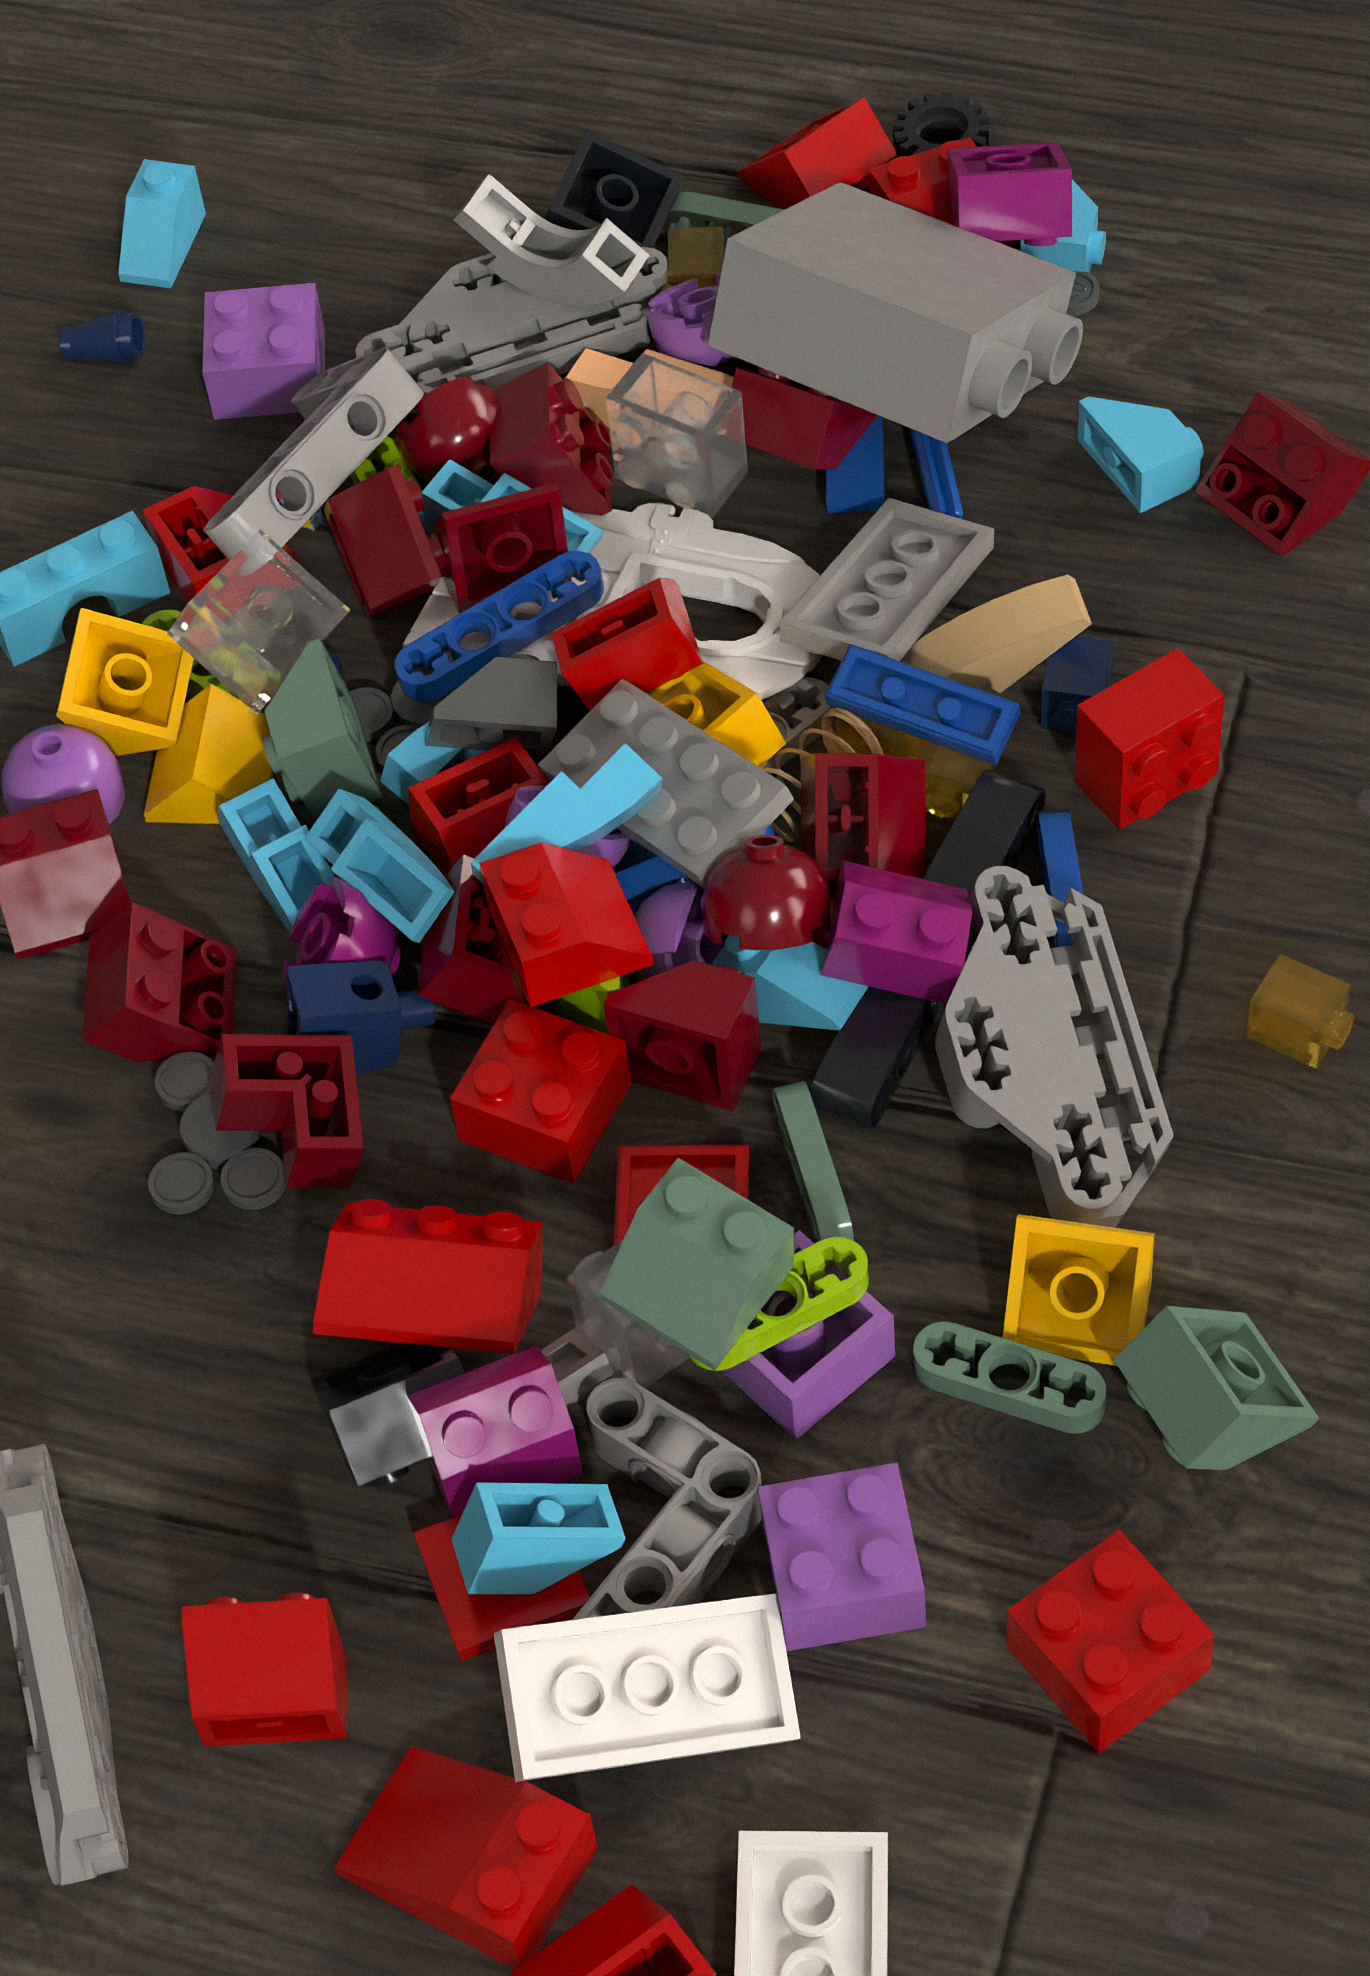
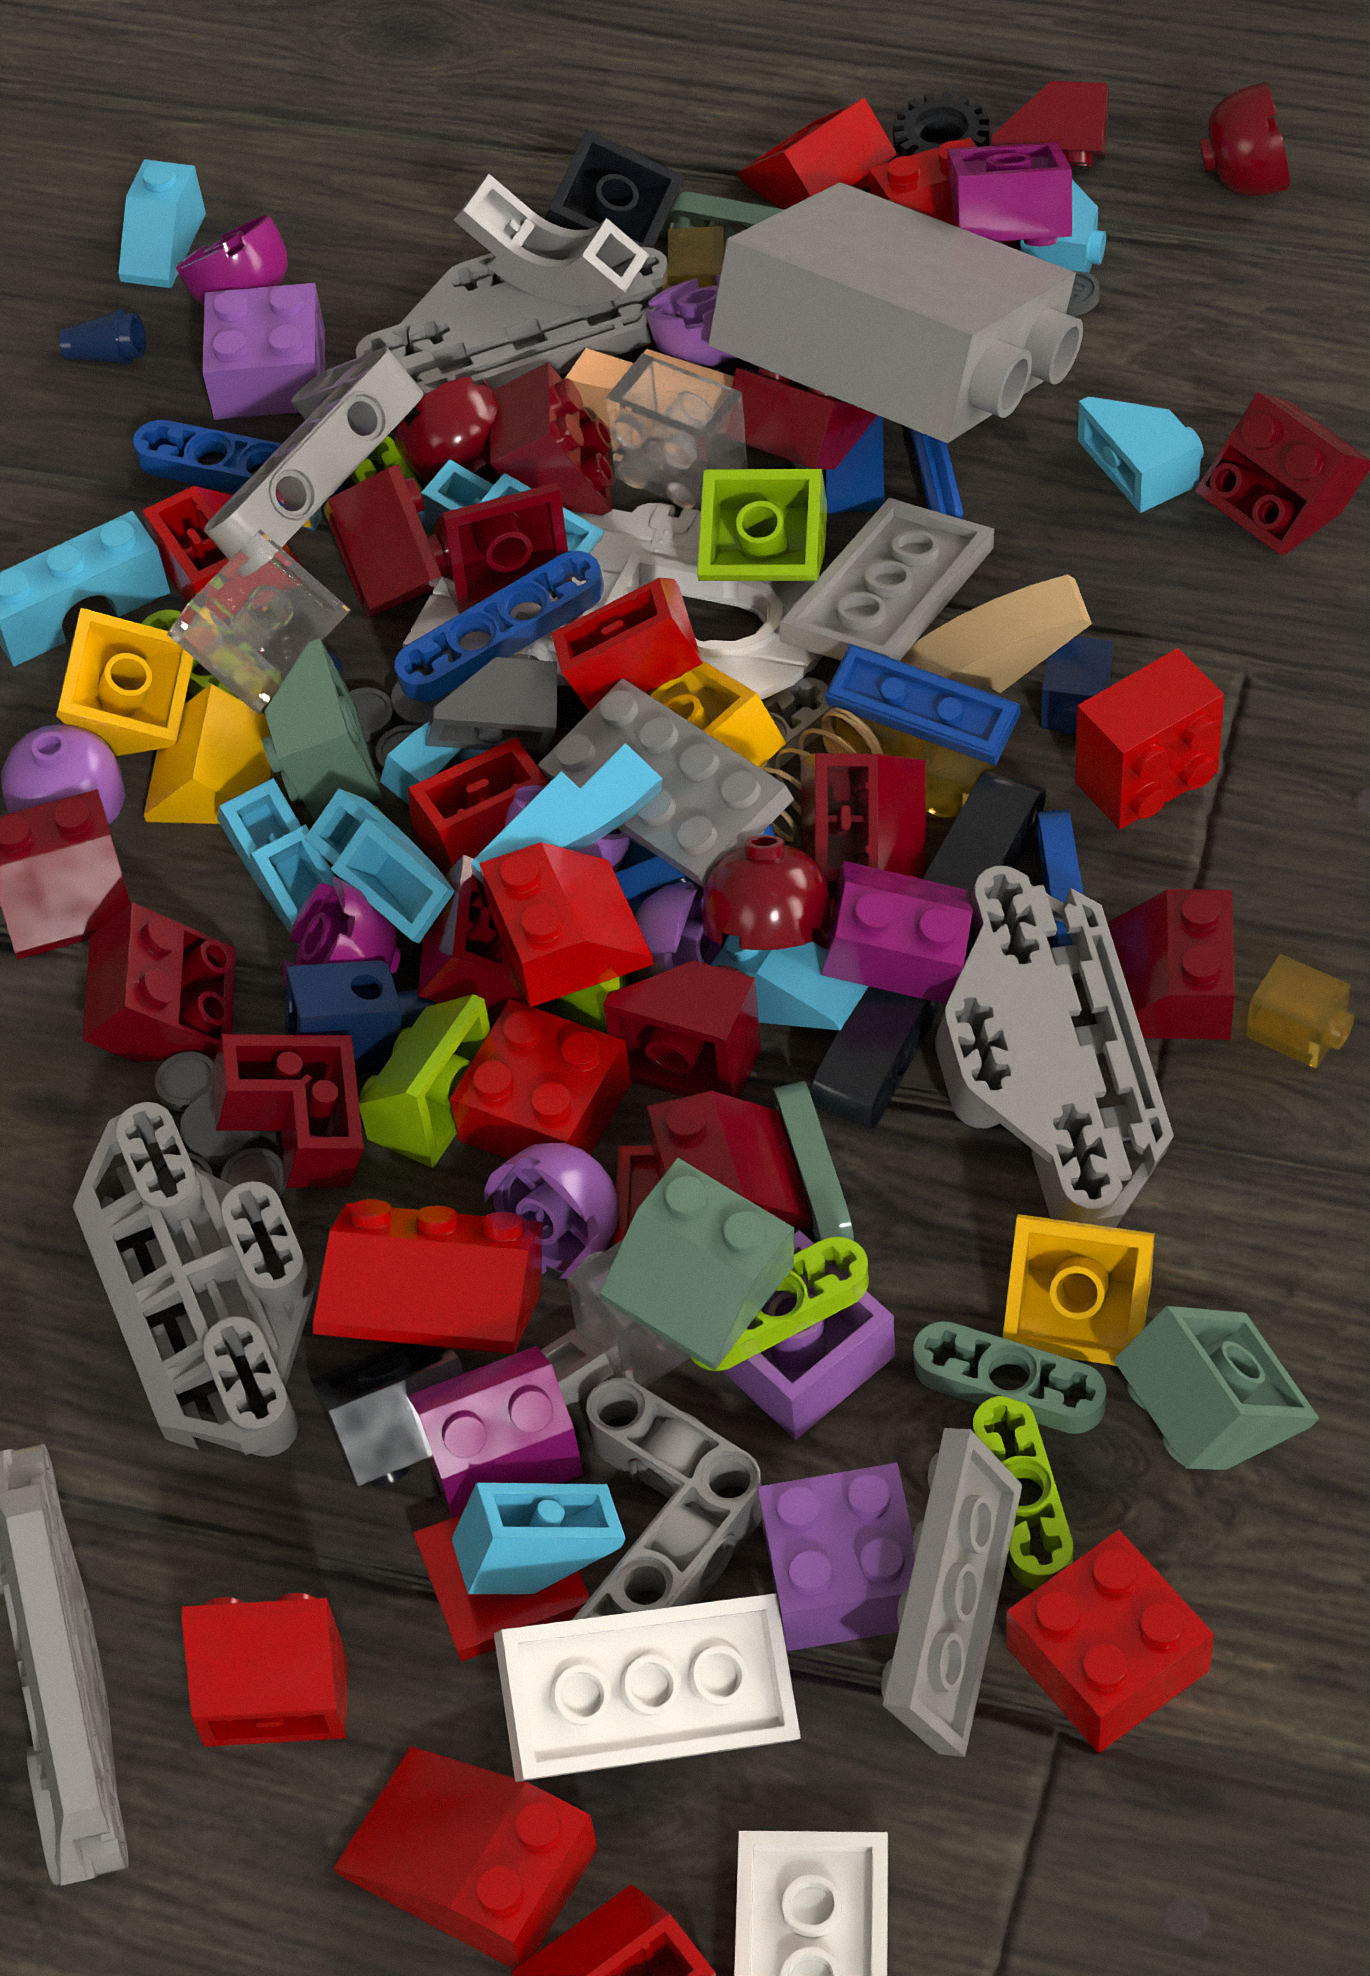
(174, 448): none -> blue beam
(214, 1267): none -> light grey connector
(242, 259): none -> magenta cylinder
(410, 1098): none -> lime slope
(565, 1193): none -> medium lavender cylinder
(734, 1145): none -> dark red slope
(762, 525): none -> lime slope
(952, 1593): none -> light grey plate
(1032, 1464): none -> lime beam
(1066, 114): none -> dark red slope
(1179, 963): none -> dark red slope
(1246, 143): none -> dark red cylinder

